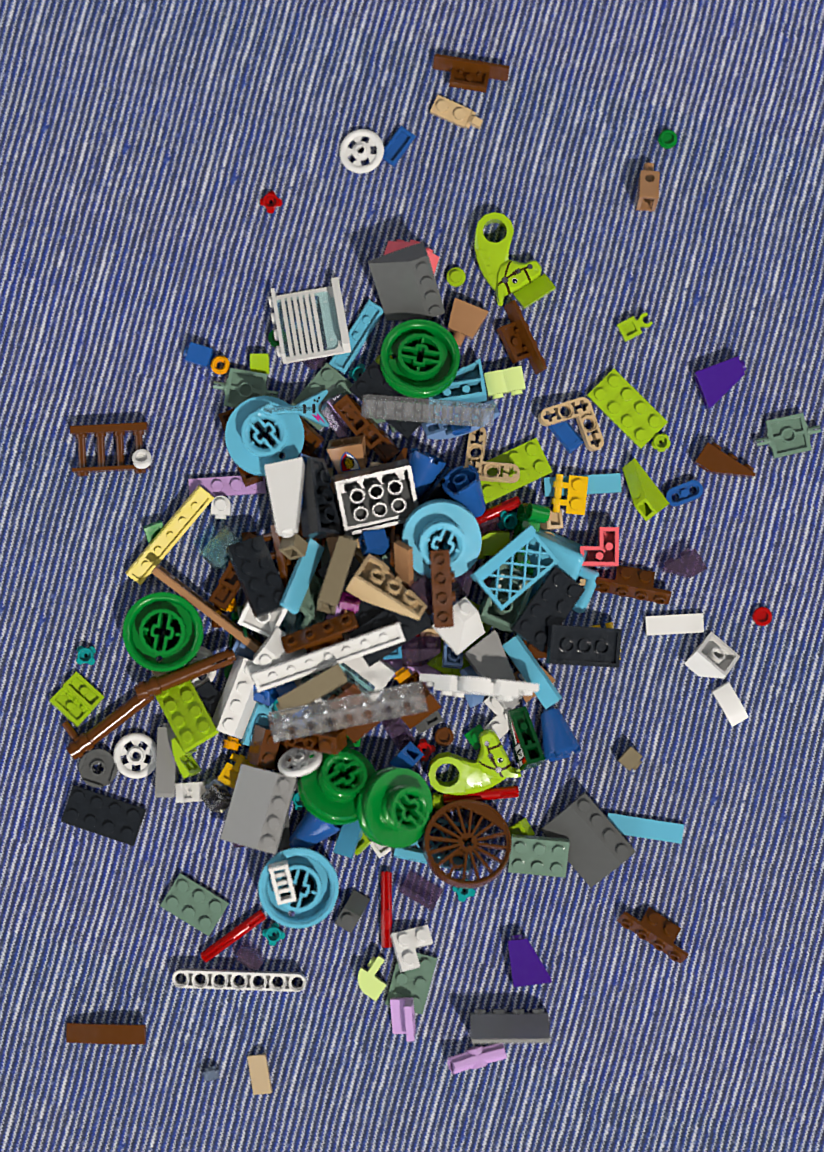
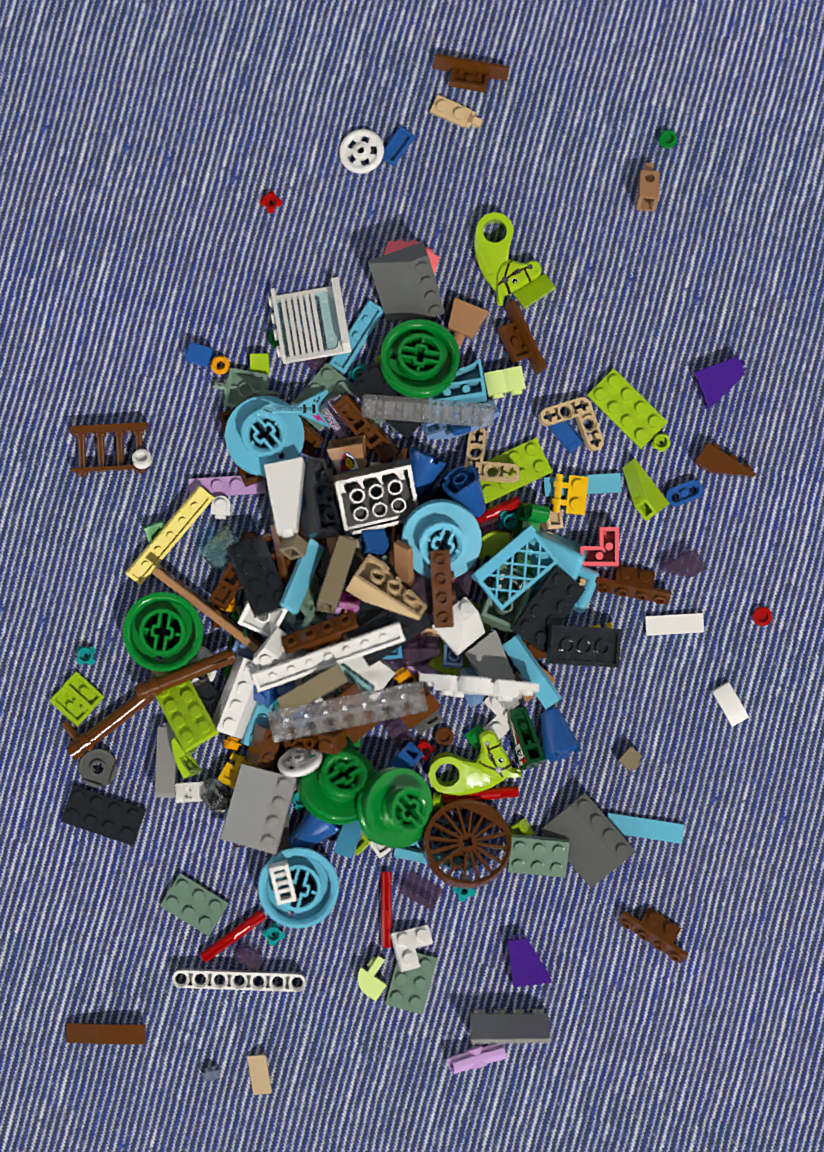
(120, 750): white plate -> none
(352, 911): dark grey slope -> none
(403, 1017): lavender panel -> none
(456, 277): lime plate -> none
(631, 328): lime plate -> none
(712, 658): white slope -> none
(788, 435): sand green plate -> none

